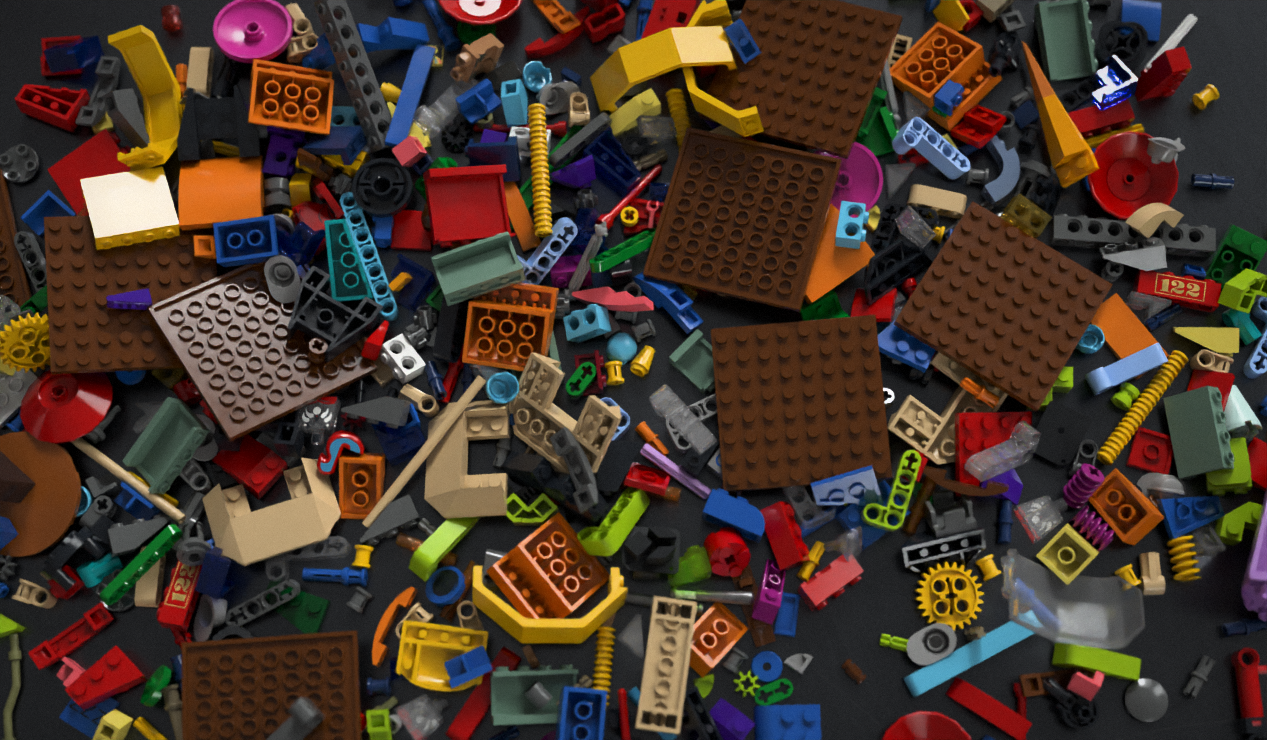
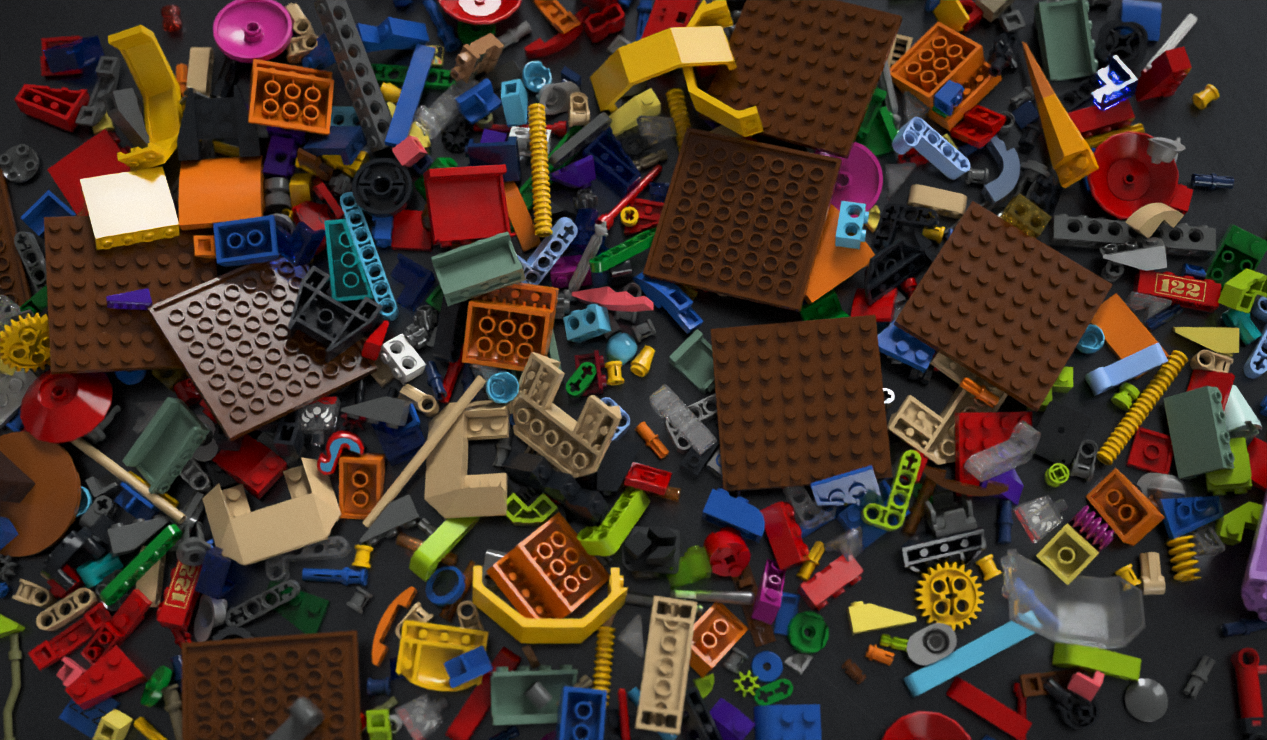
(57, 613): none -> tan beam
(118, 628): none -> red slope
(282, 278): light grey piece -> none
(317, 350): reddish brown bush -> none
(400, 281): light orange tile -> none
(402, 70): none -> green beam
(515, 34): none -> light grey pin
(579, 468): dark grey slope -> none
(652, 213): coral hand -> none
(675, 471): lavender axle -> none
(742, 41): blue slope -> none
(817, 630): none -> green plate
(871, 618): none -> light yellow slope
(880, 655): none -> orange pin
(914, 227): clear slope -> none
(974, 633): dark tan axle -> none
(1053, 477): none -> lime wheel
(1082, 486): magenta piece -> none
(1181, 199): none -> red brick

